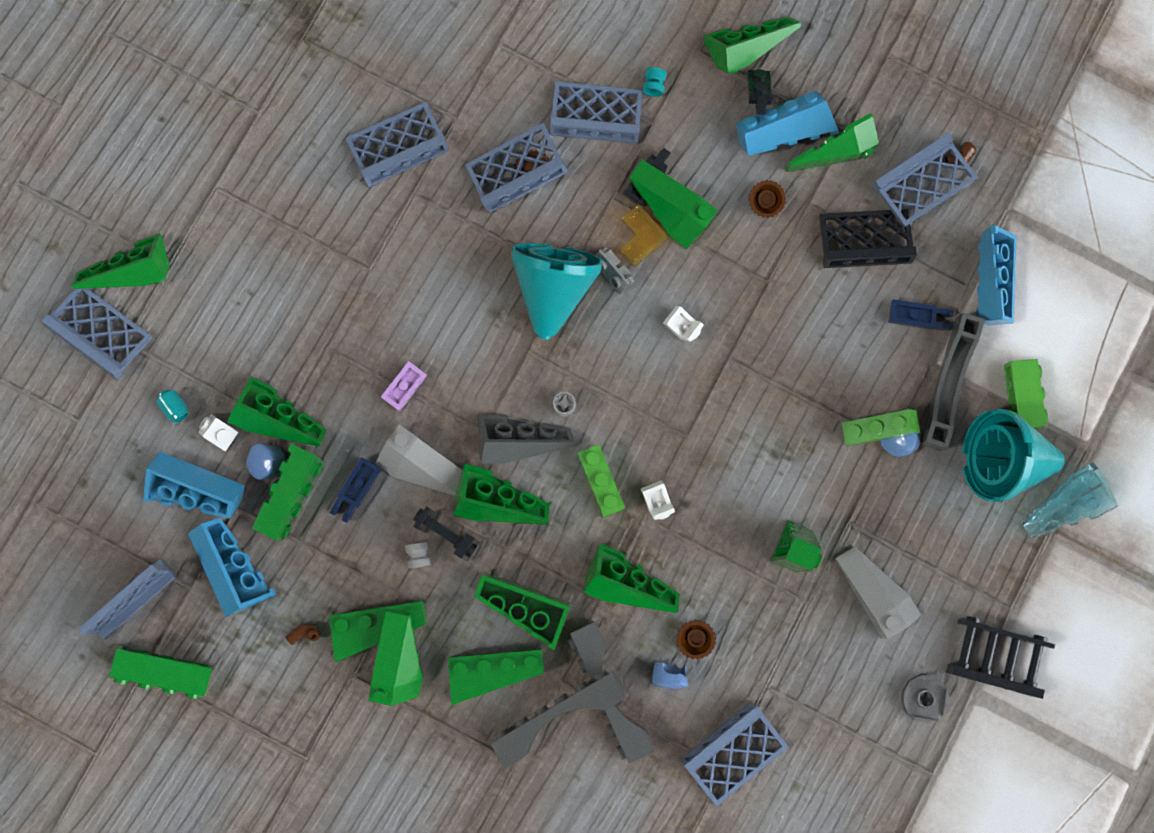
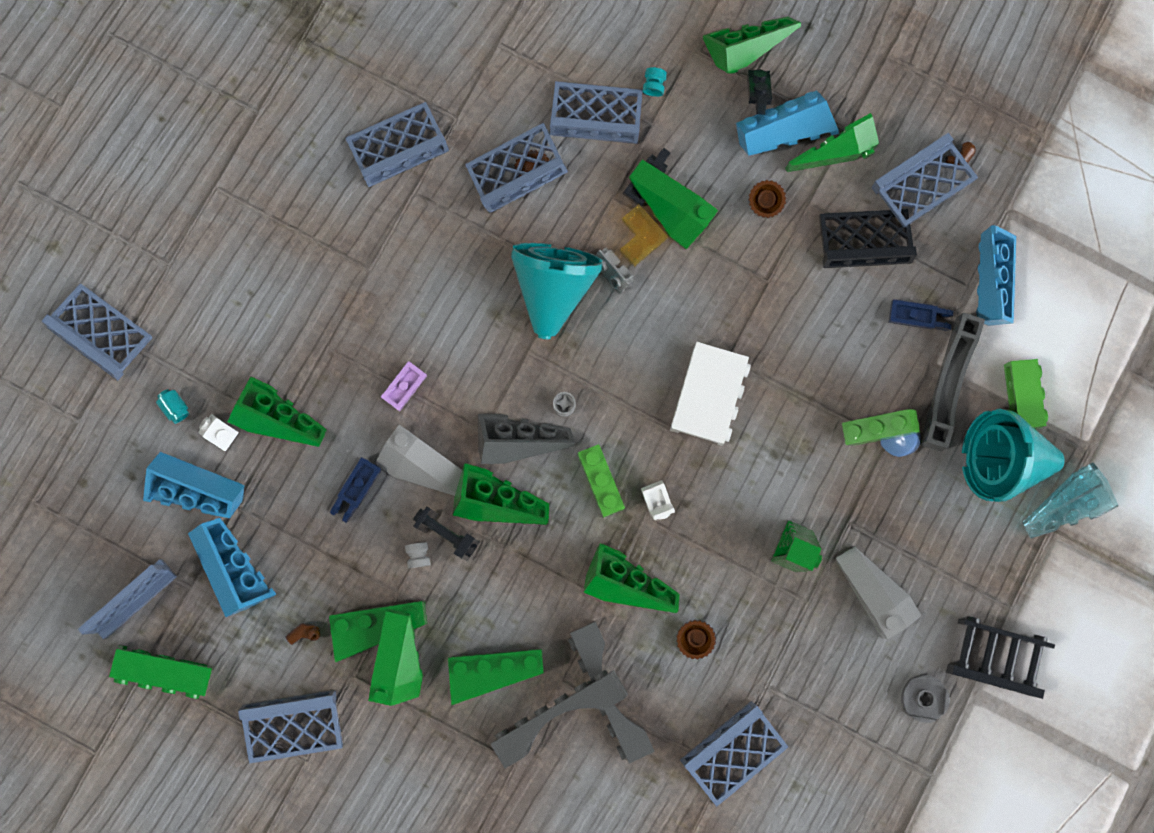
(136, 267): green wedge -> none
(264, 461): medium blue hair -> none
(284, 707): none -> sand blue fence
(288, 493): green wedge -> none
(525, 607): green wedge -> none
(669, 676): medium blue hair -> none
(683, 324): white bracket -> none
(710, 393): none -> white panel

